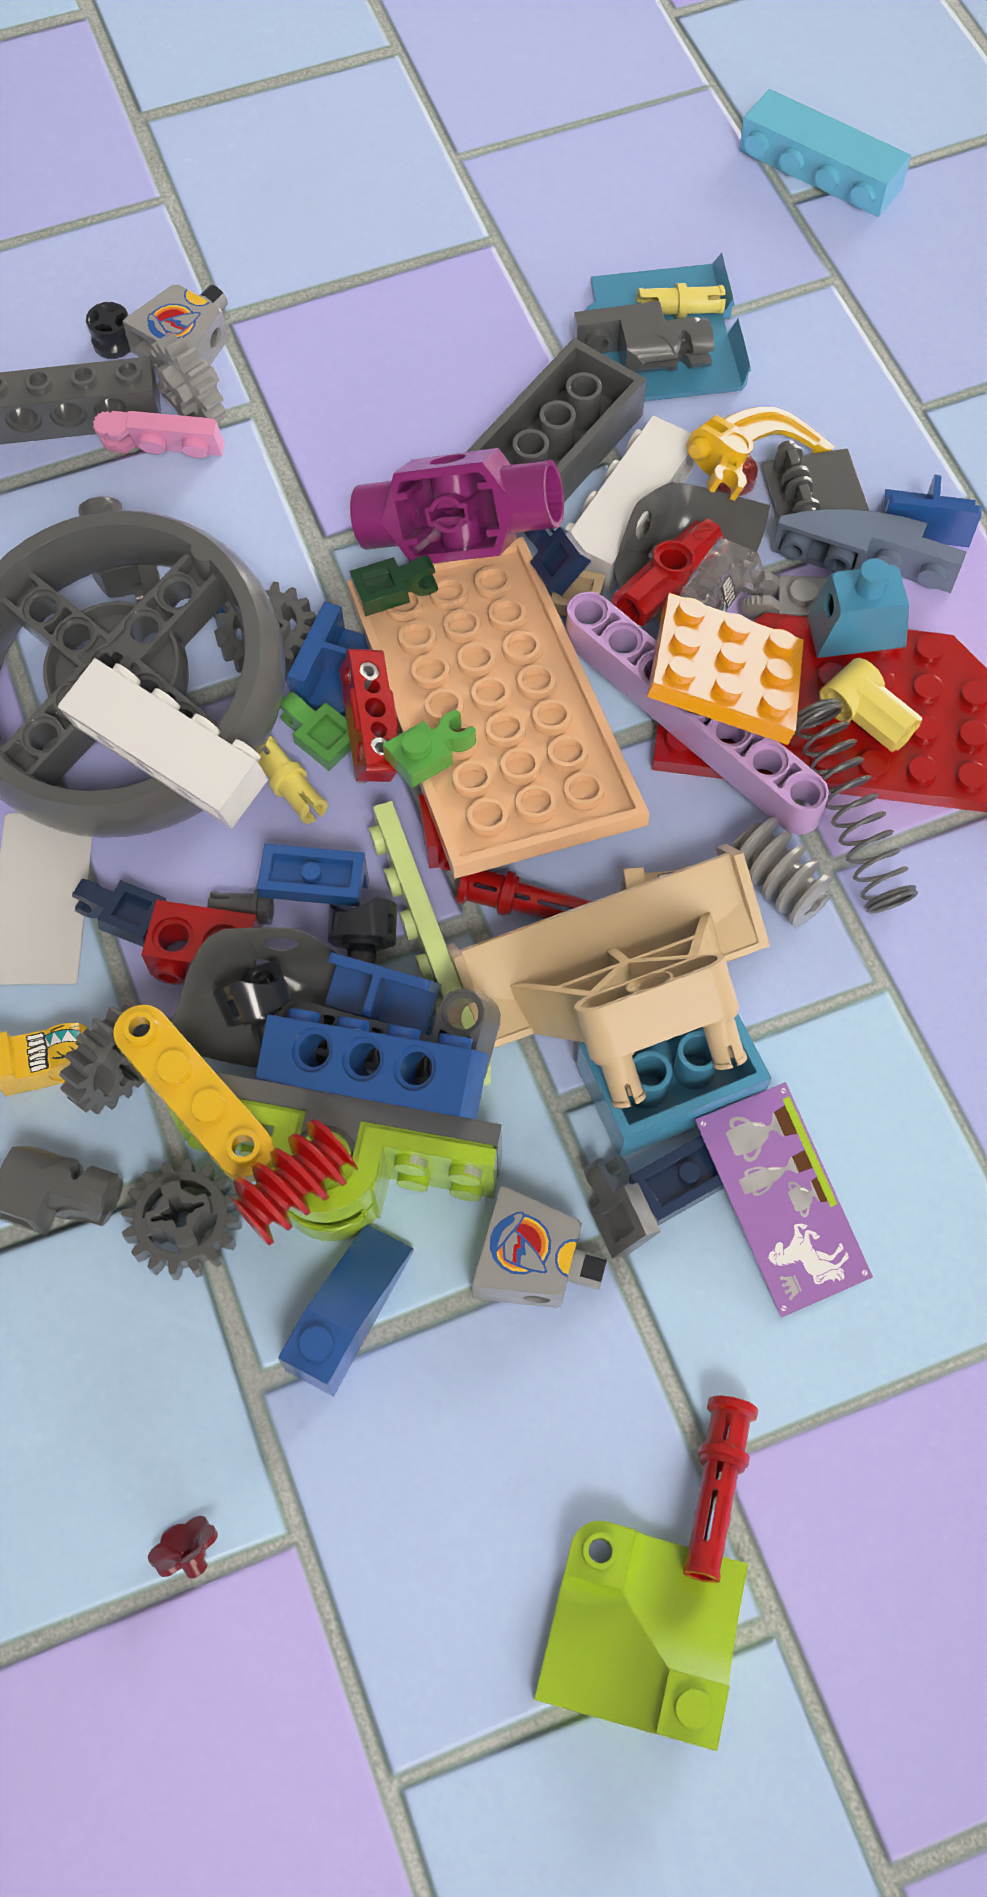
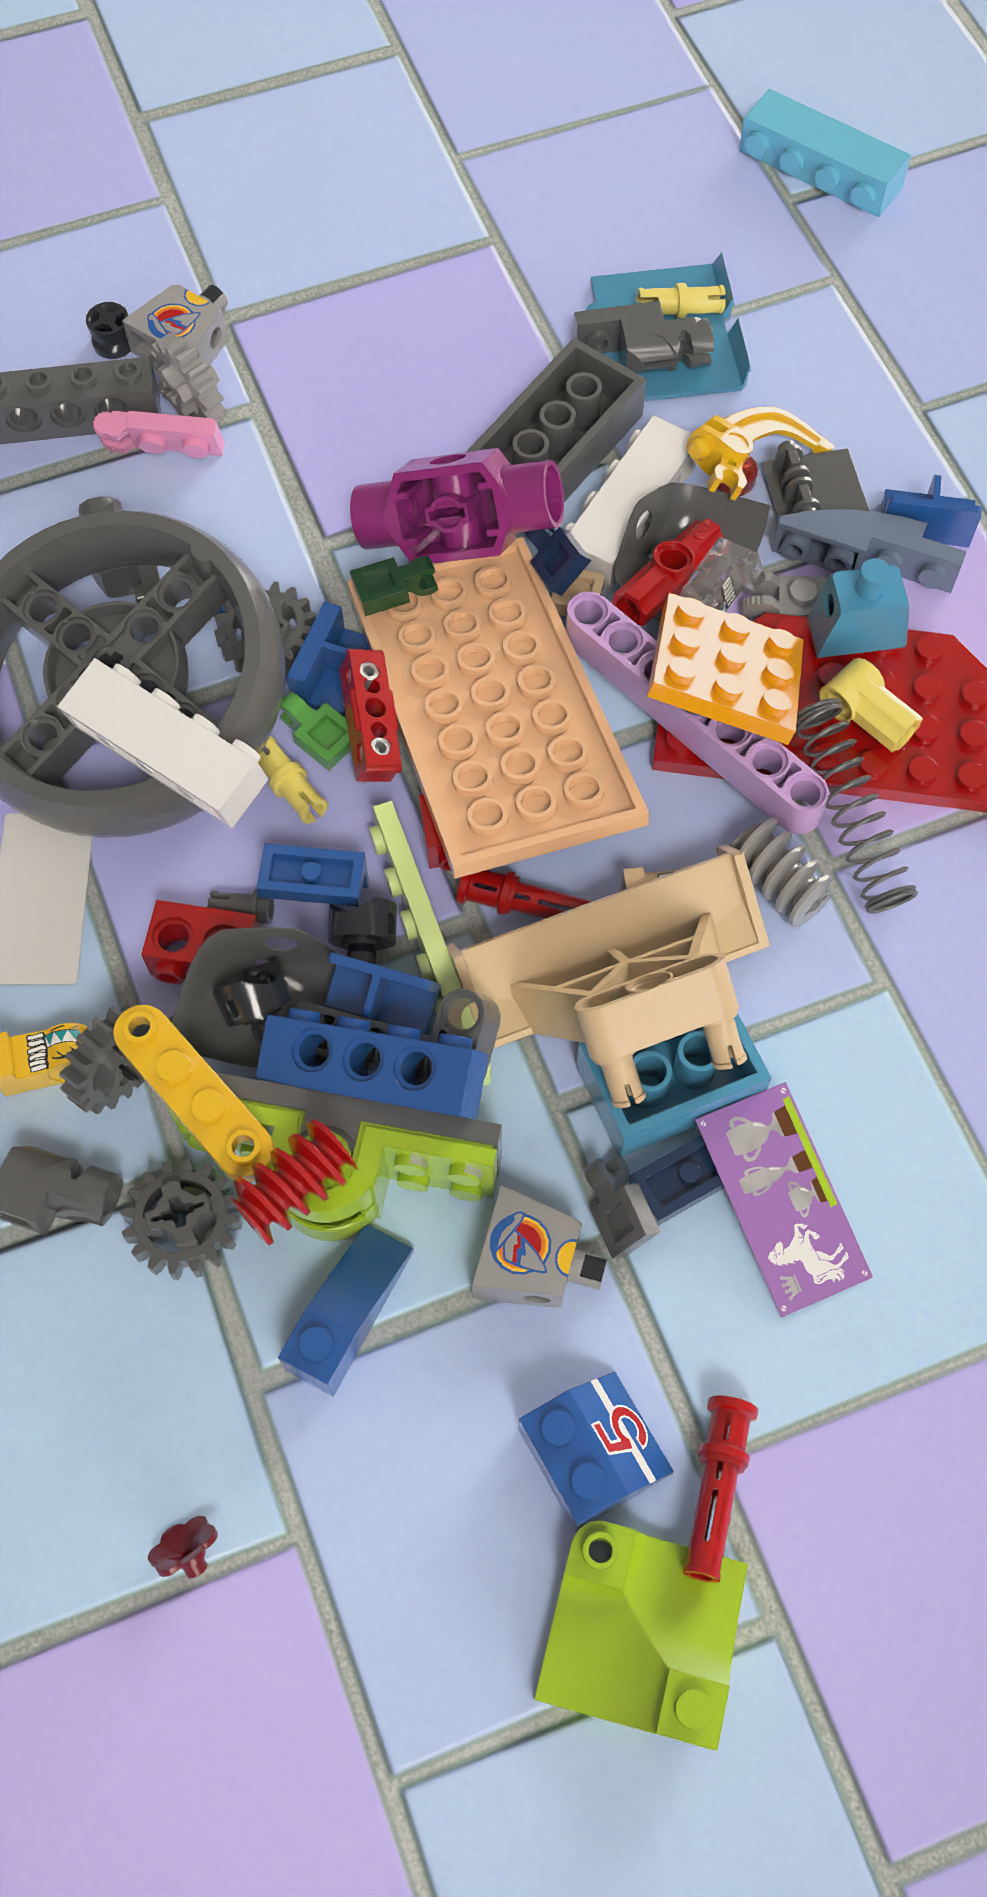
(119, 913): dark blue plate -> none
(427, 751): bright green plate -> none
(593, 1449): none -> blue slope

